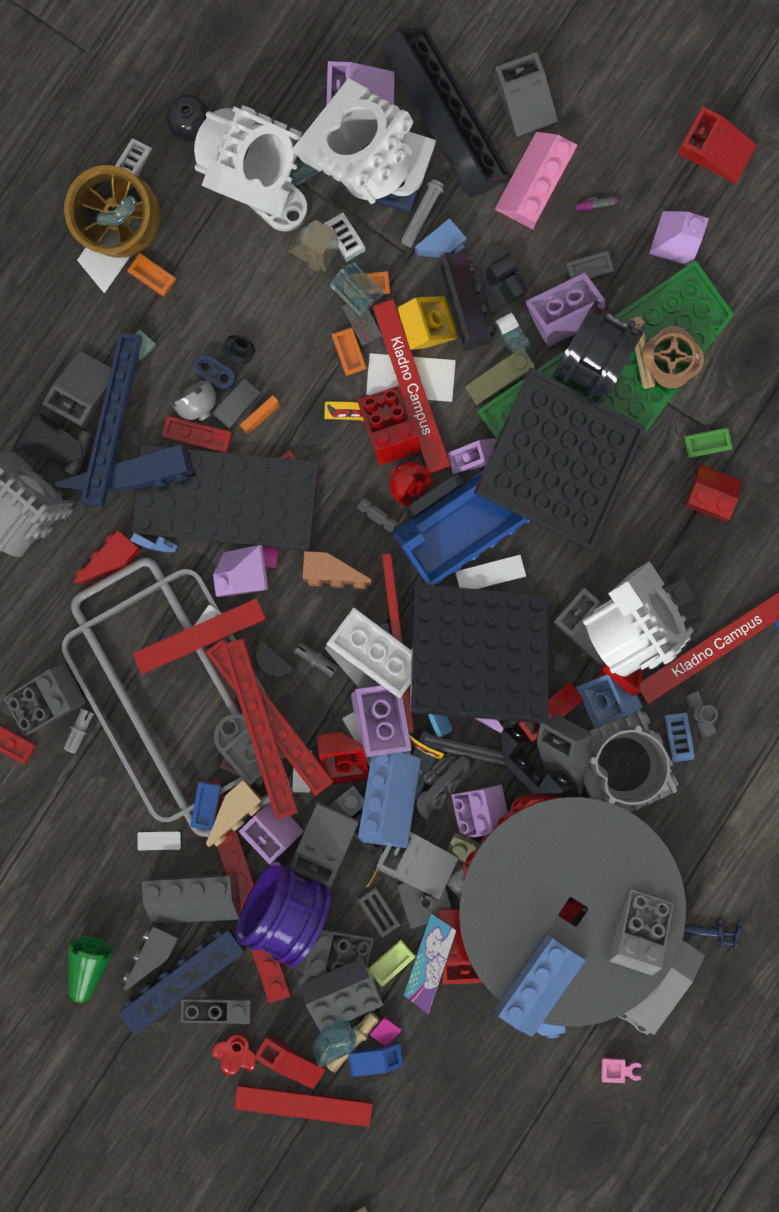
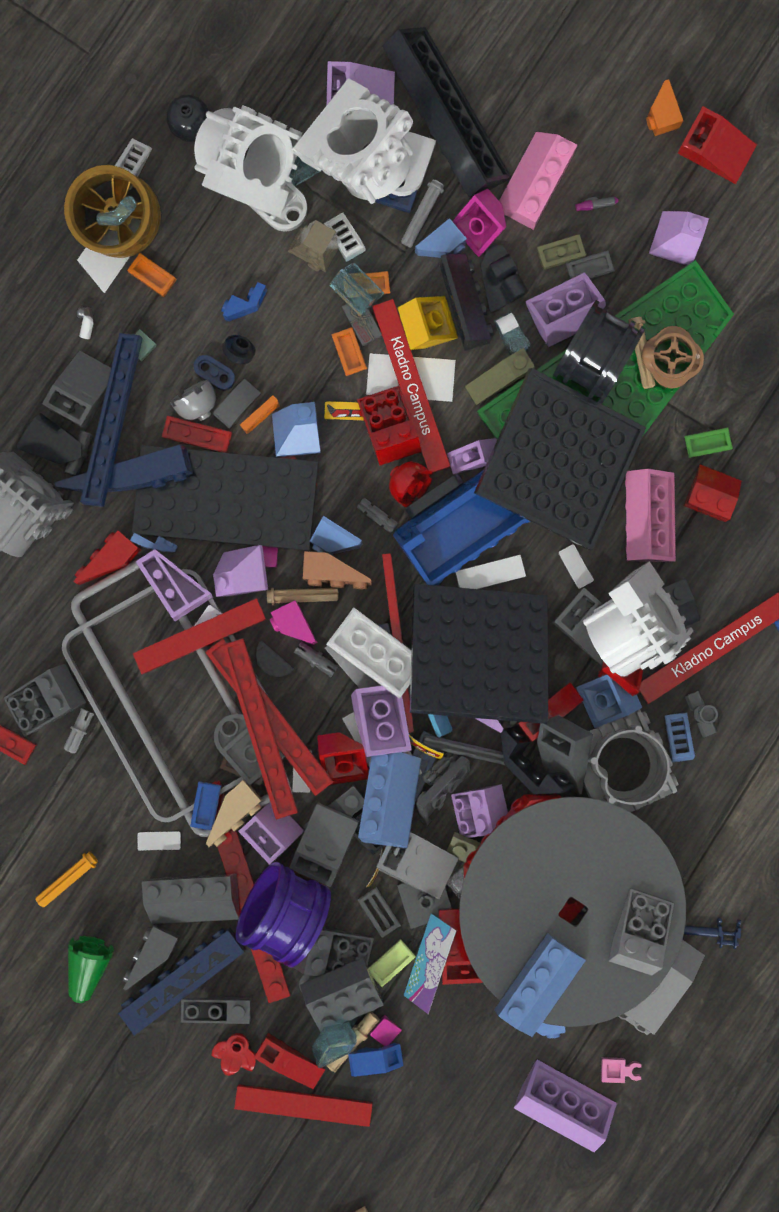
(67, 879): none -> light orange axle
(87, 323): none -> white arm
(174, 587): none -> lavender wedge
(238, 307): none -> blue slope
(292, 623): none -> dark pink slope
(296, 430): none -> medium blue slope
(302, 595): none -> tan axle
(333, 538): none -> medium blue slope
(481, 221): none -> dark pink slope
(525, 94): dark grey slope -> none
(561, 252): none -> olive plate
(566, 1106): none -> lavender slope
(576, 566): none -> white sticker
(650, 516): none -> bright pink slope
(665, 112): none -> orange slope

